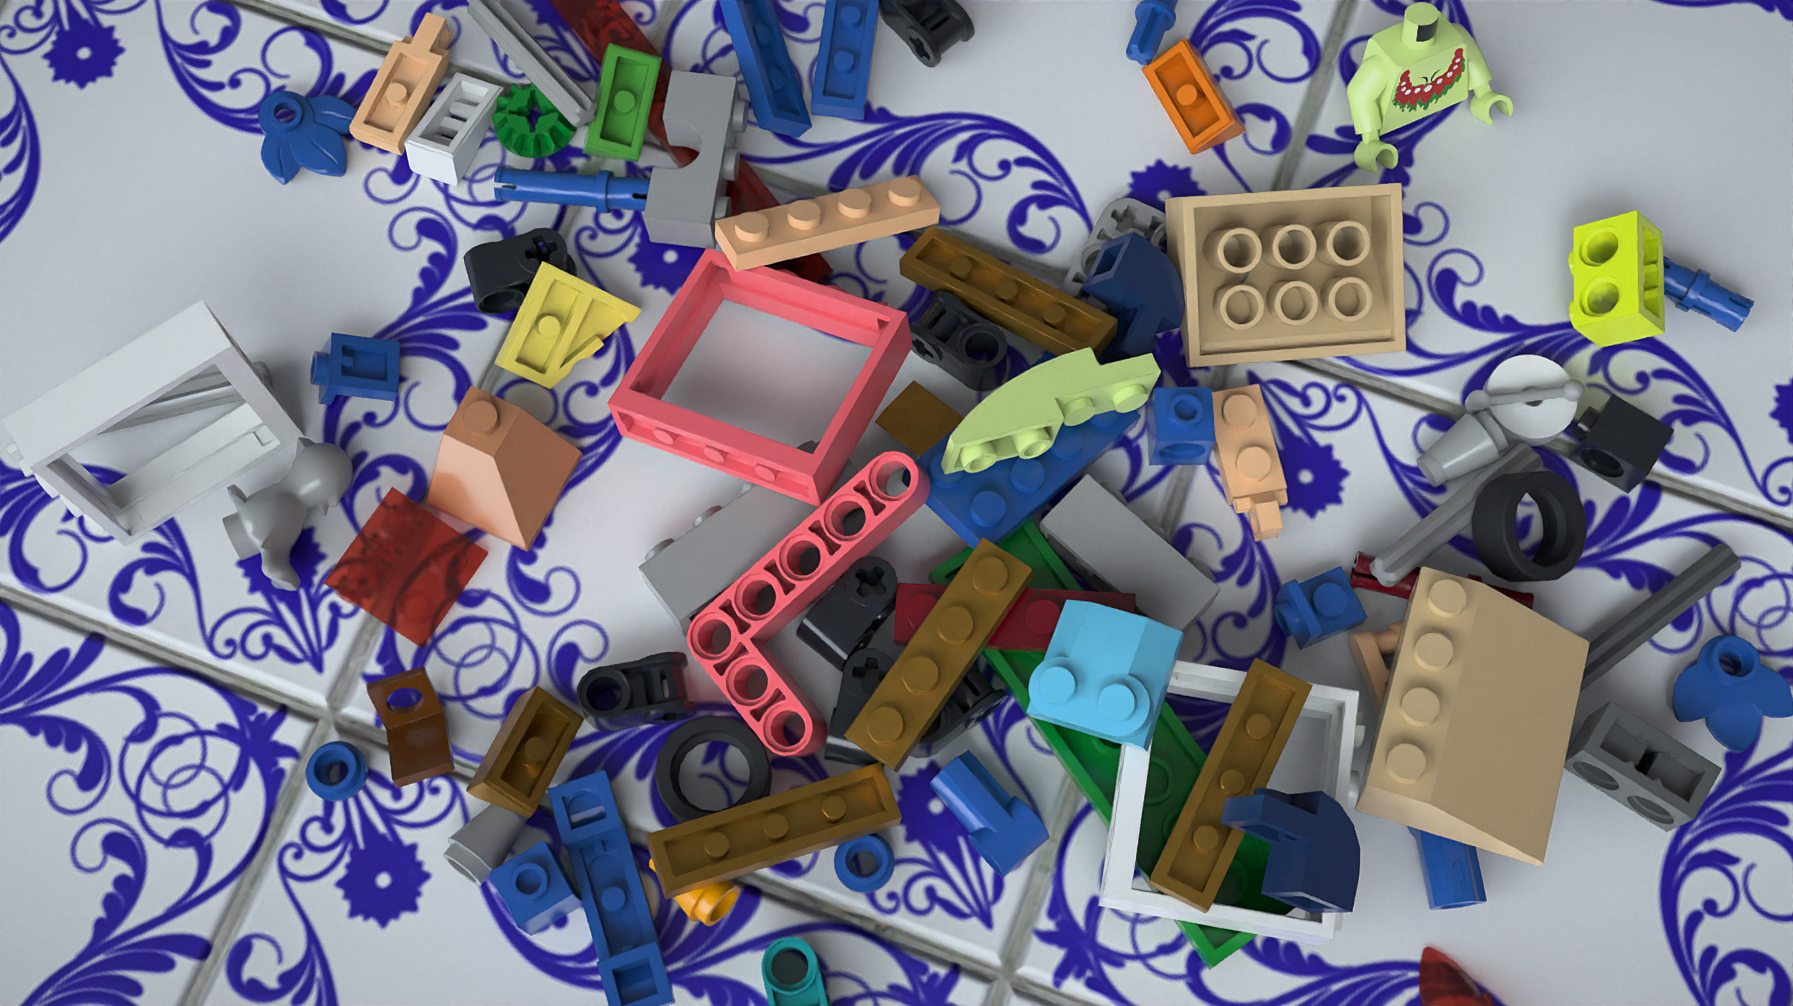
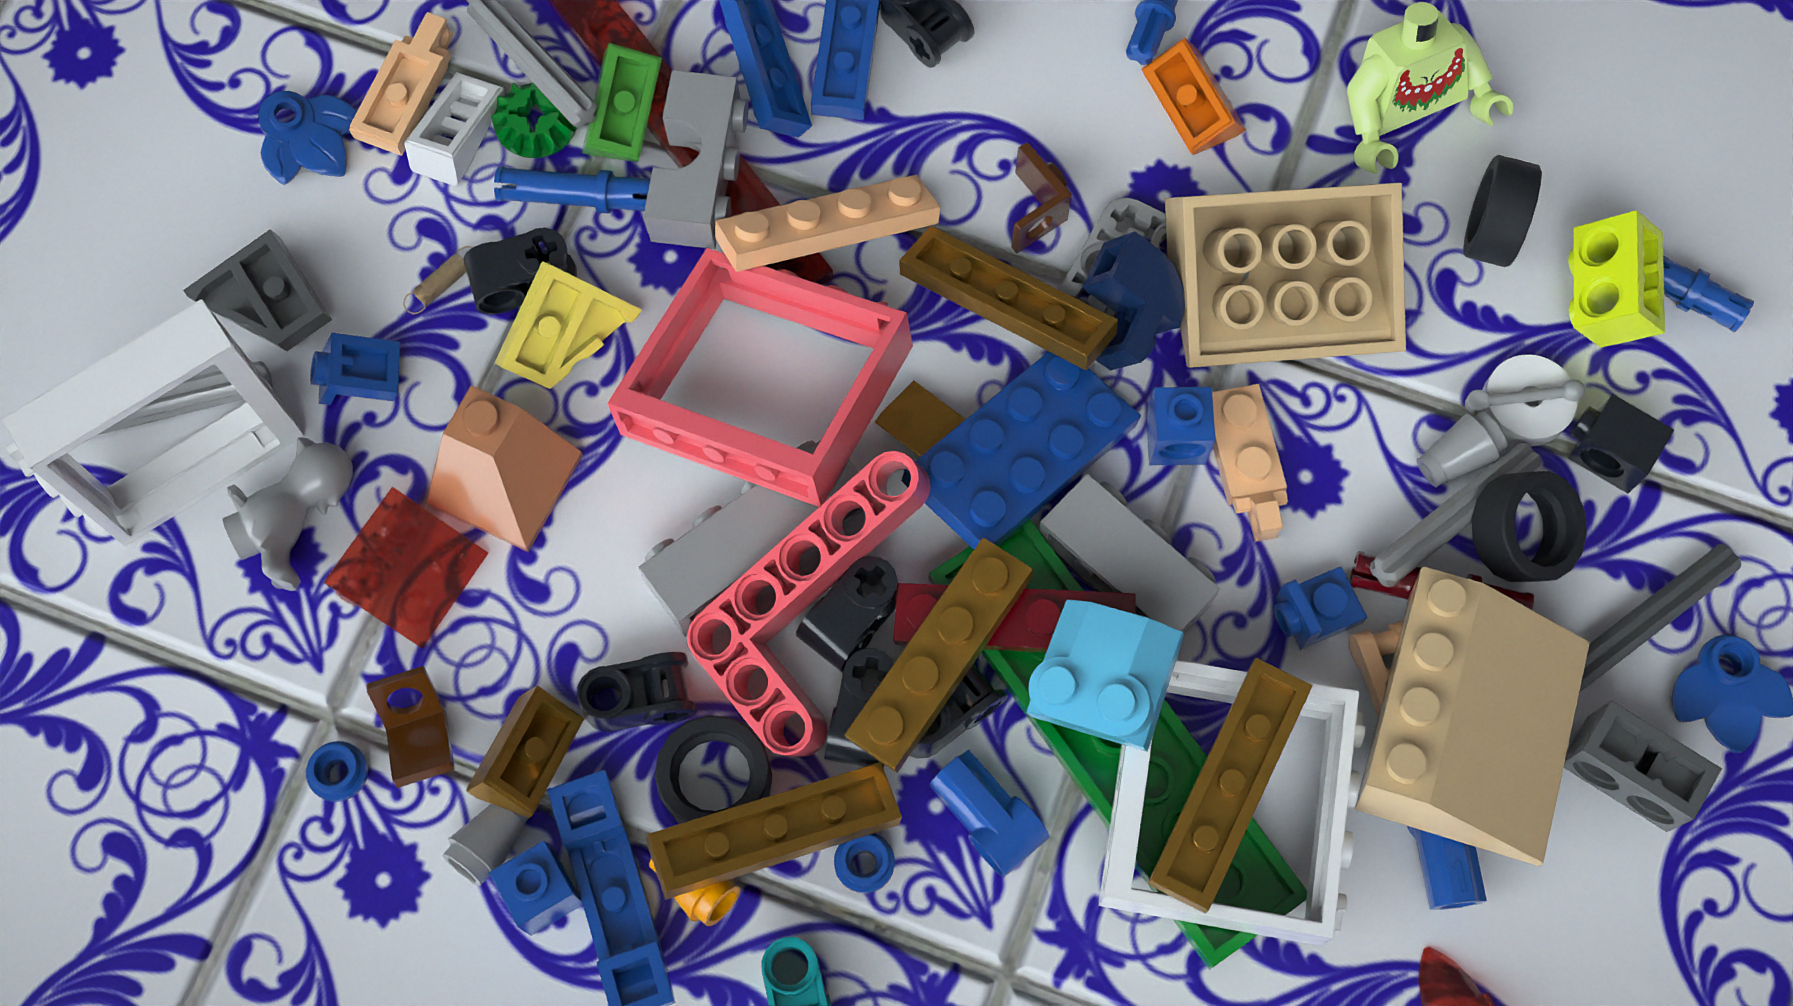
(263, 293): none -> dark grey wing
(439, 280): none -> tan piece
(951, 334): black piece -> none
(1031, 407): yellowish green slope -> none
(1049, 188): none -> reddish brown bracket
(1311, 850): dark blue brick -> none
(1502, 211): none -> black tyre

